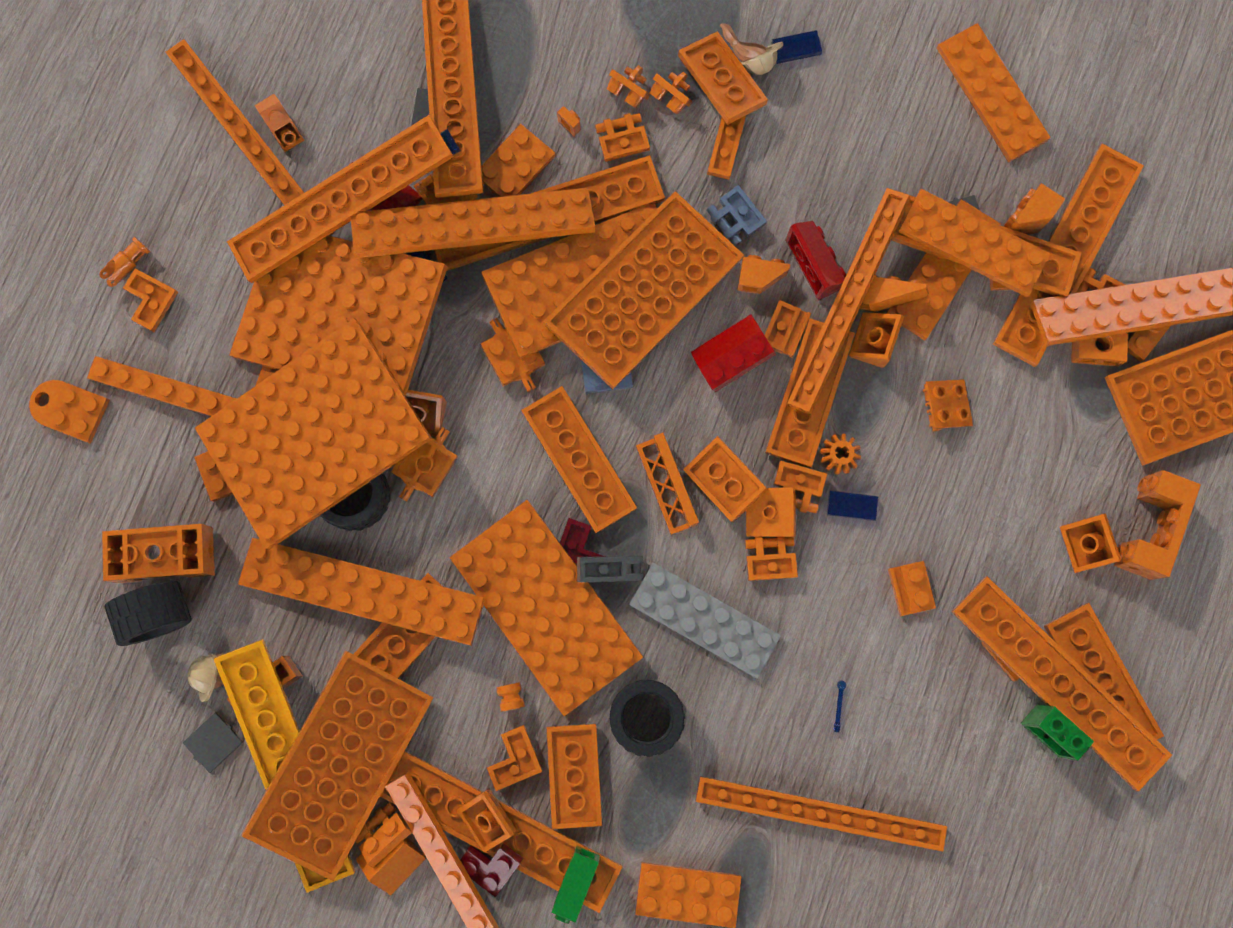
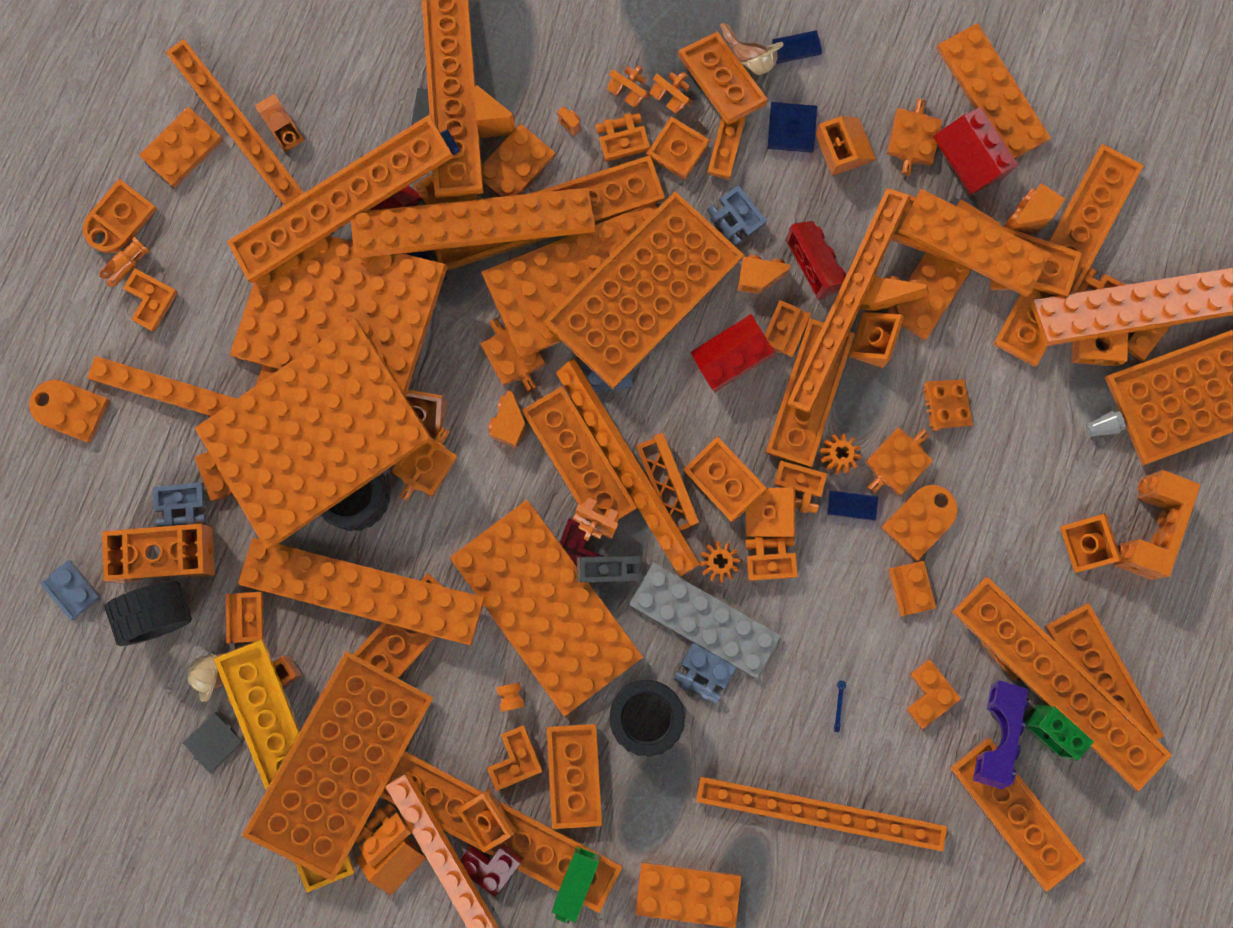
(70, 590): none -> sand blue plate
(117, 215): none -> orange plate
(179, 497): none -> sand blue plate
(181, 147): none -> orange plate
(244, 617): none -> orange plate
(491, 116): none -> orange slope
(509, 424): none -> orange slope
(594, 523): none -> orange hips
(627, 468): none -> orange plate
(678, 148): none -> orange plate
(708, 666): none -> sand blue plate
(714, 568): none -> orange gear
(792, 127): none -> clear blue plate
(844, 144): none -> orange slope
(898, 461): none -> orange plate
(913, 138): none -> orange plate
(920, 521): none -> orange plate
(937, 695): none -> orange plate
(975, 151): none -> red slope
(1007, 704): none -> dark purple arch
(1021, 822): none -> orange plate
(1106, 425): none -> light grey cone

